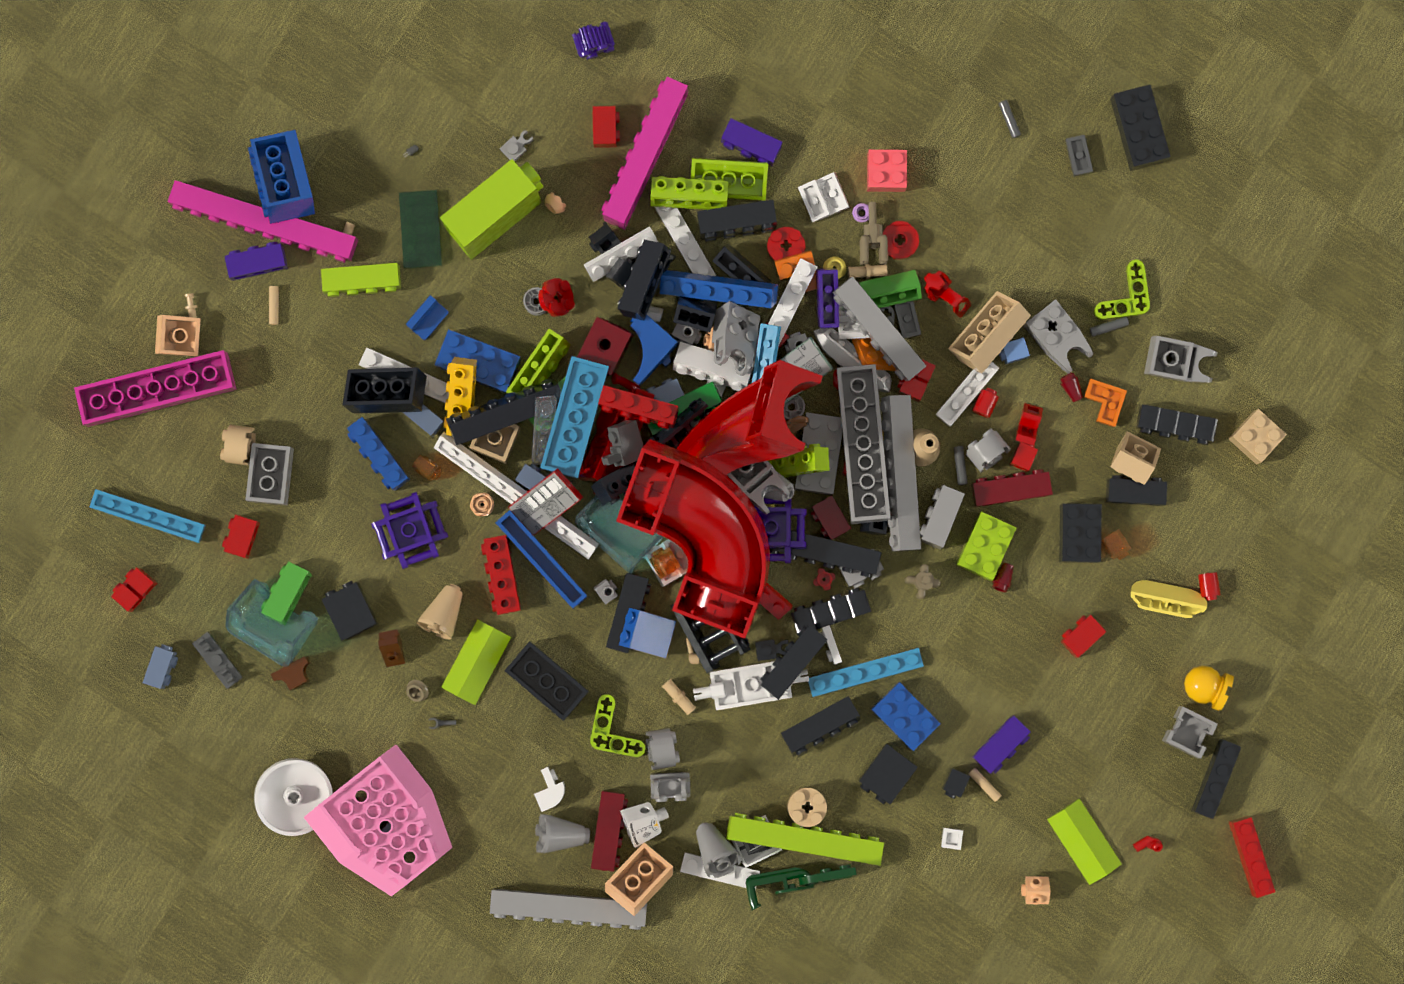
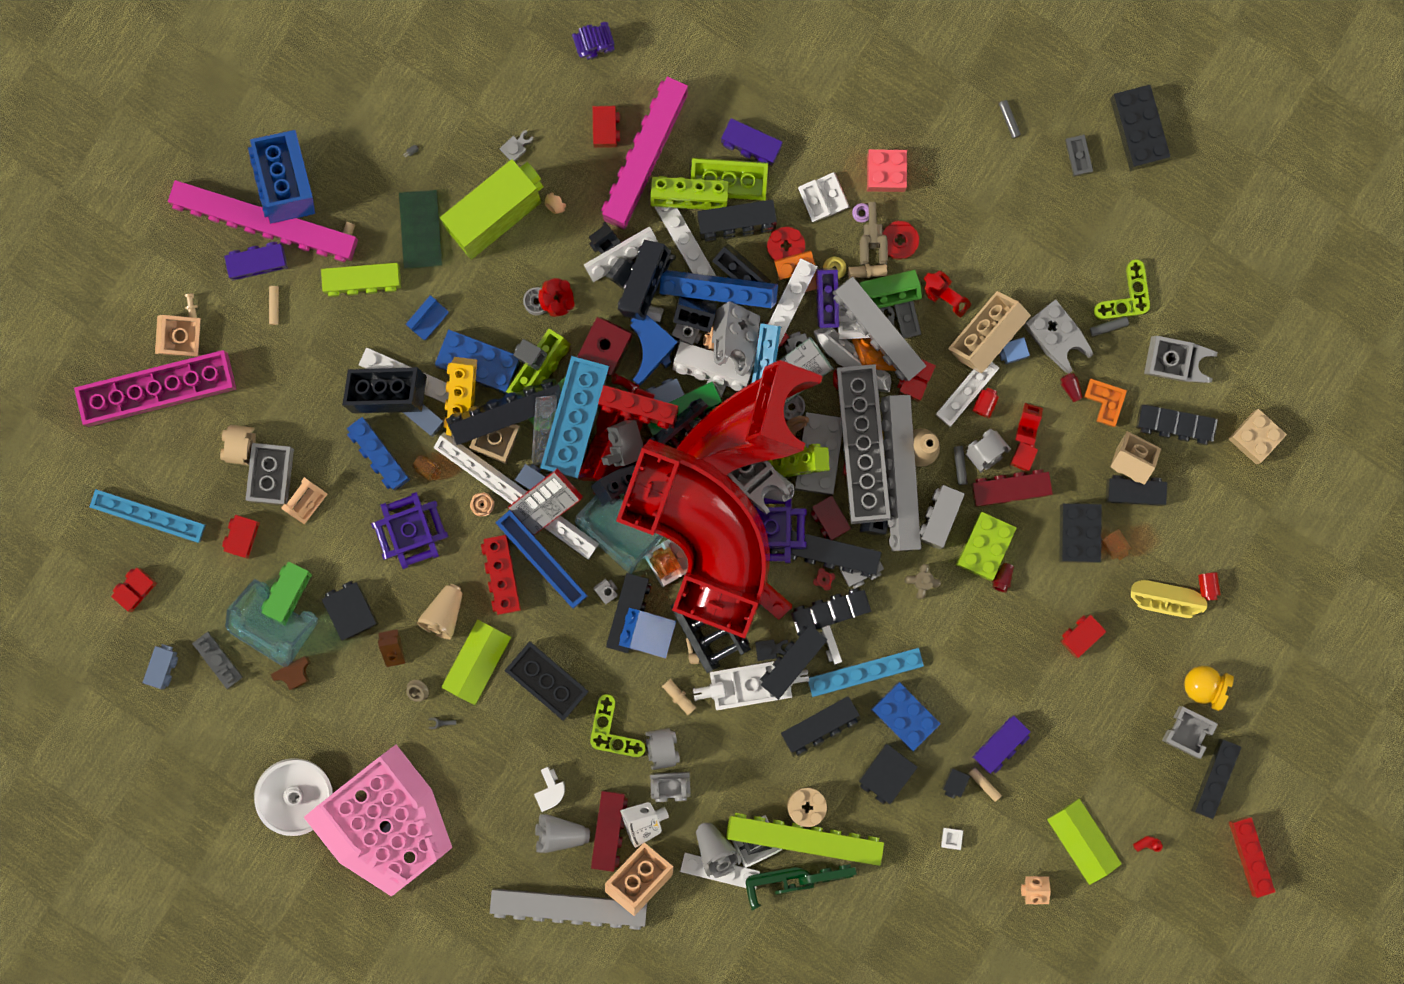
(307, 504): none -> light nougat plate
(530, 354): none -> dark grey brick

